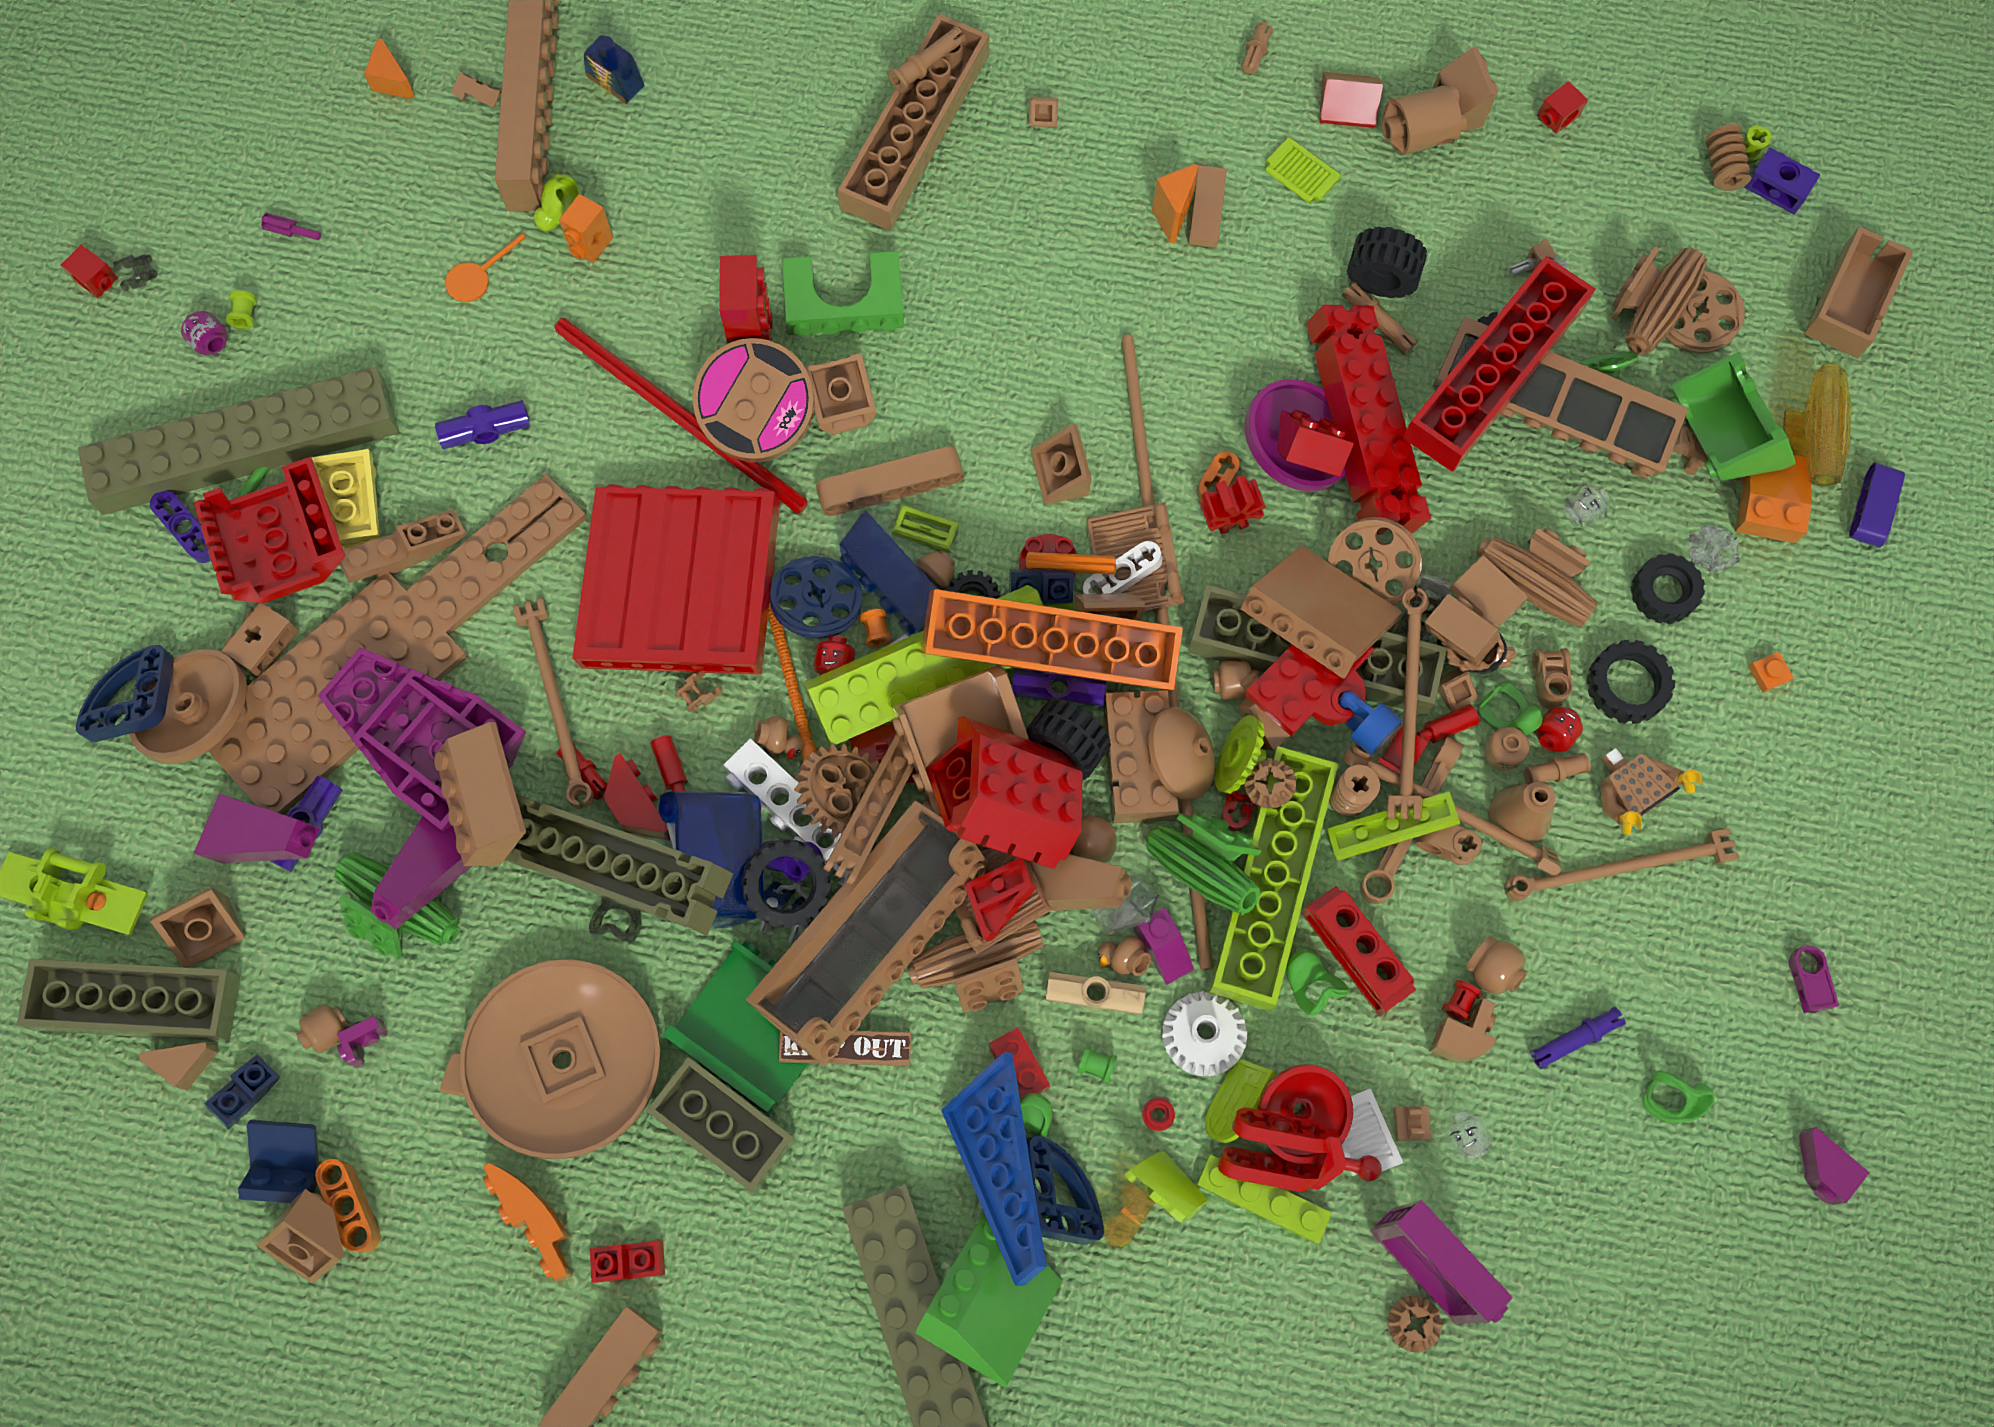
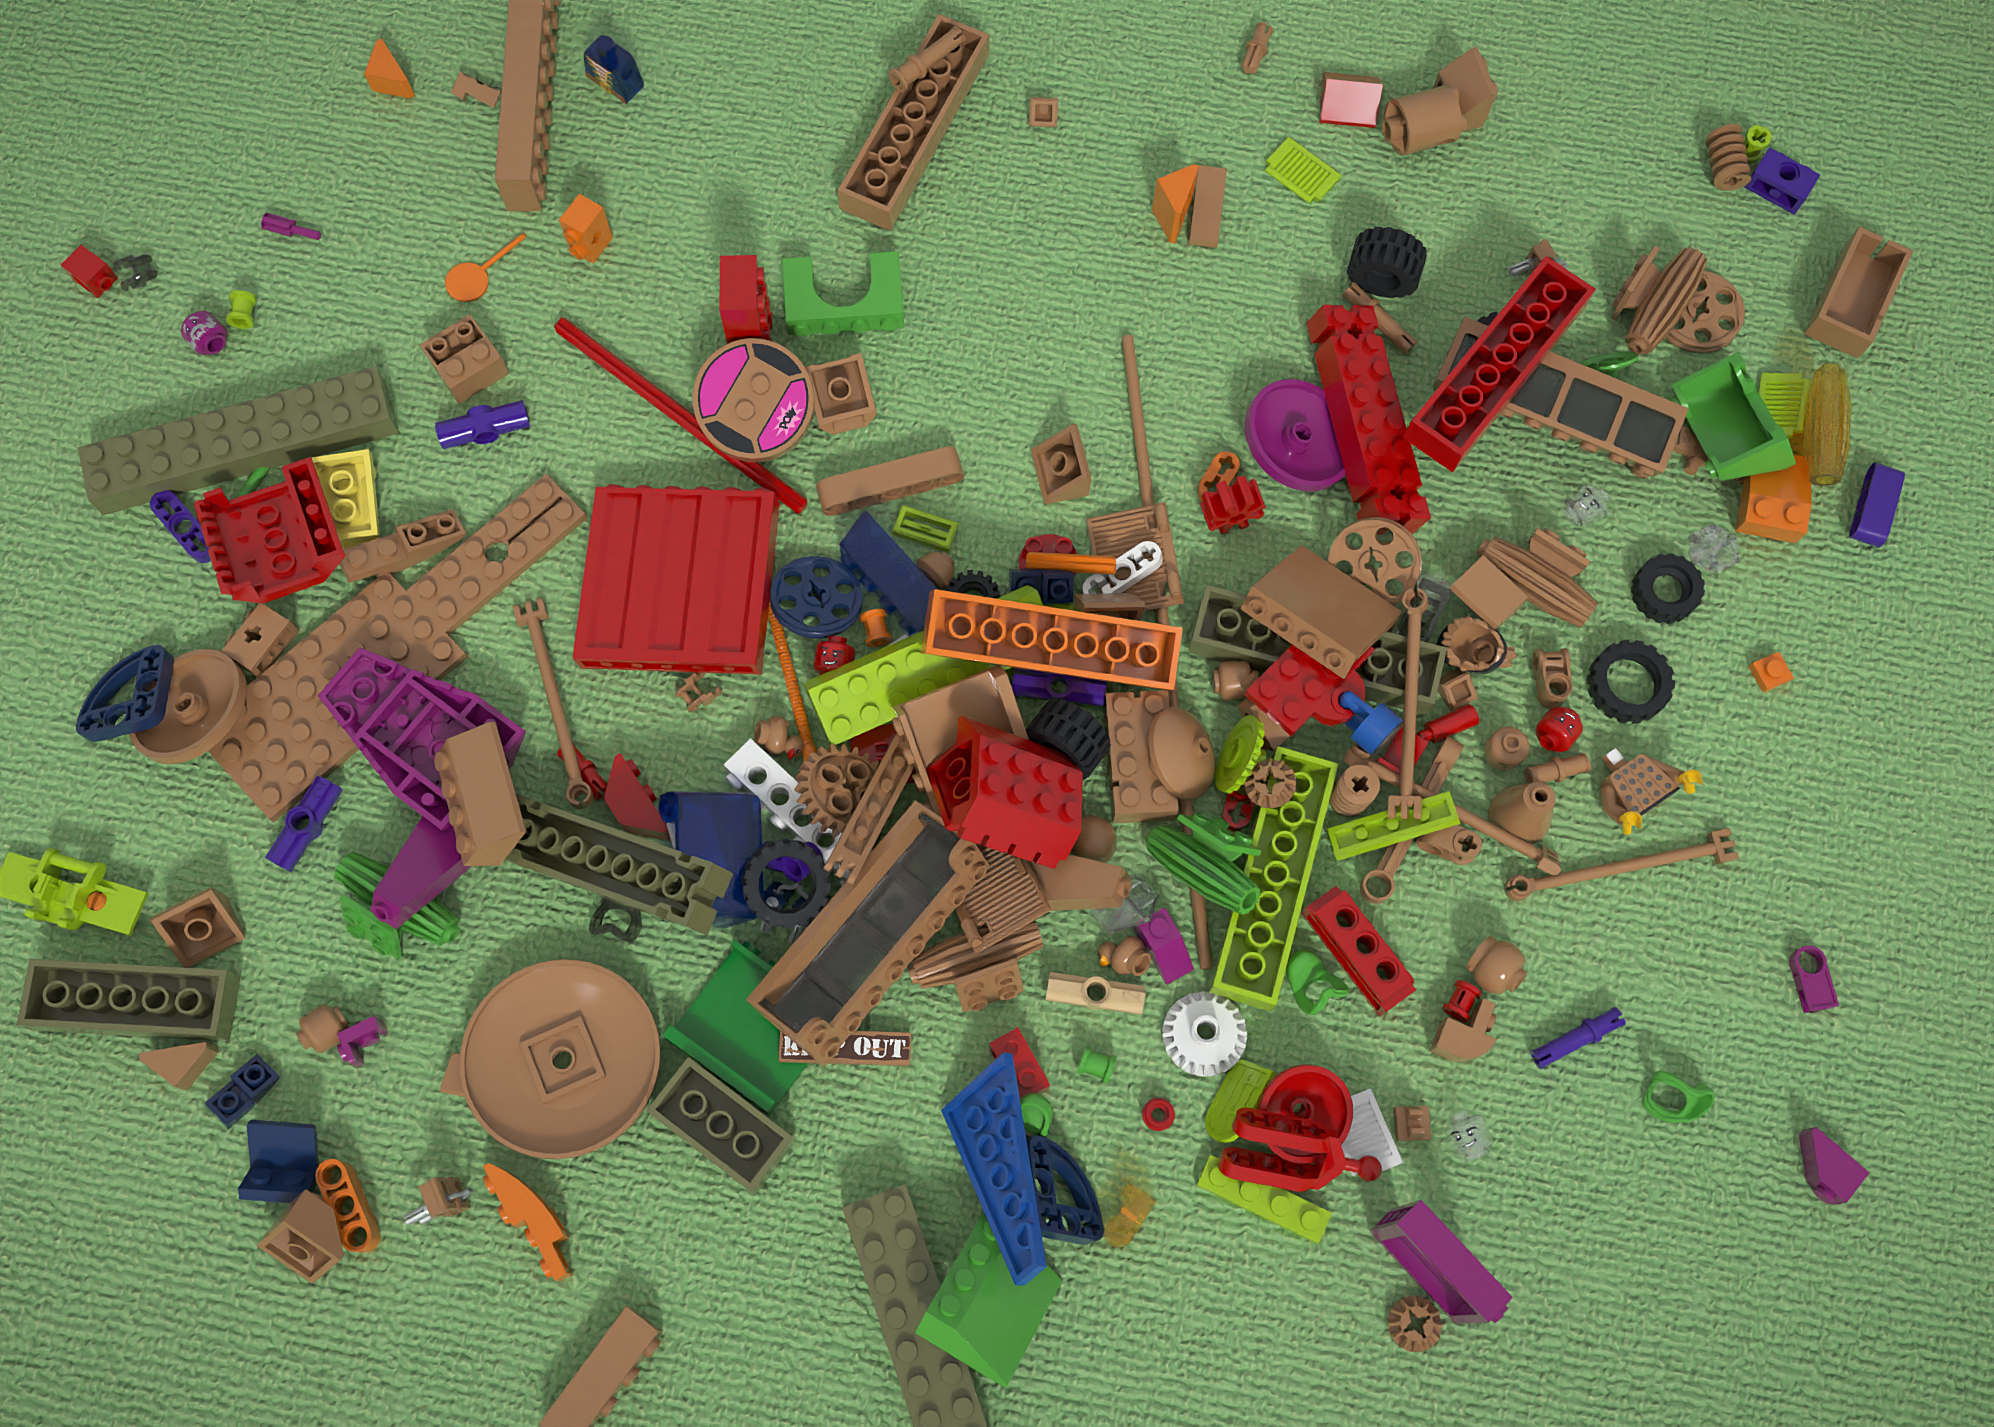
(252, 834): magenta slope -> none
(440, 1198): none -> medium nougat piece
(464, 359): none -> medium nougat slope
(555, 199): lime piece -> none
(627, 1261): red slope -> none
(669, 763): red cylinder -> none
(999, 895): red wing -> none
(1168, 1186): lime slope -> none
(1313, 442): red slope -> none
(1463, 629): medium nougat brick -> none
(1528, 719): bright green piece -> none
(1562, 107): red brick -> none
(1786, 399): none -> lime window

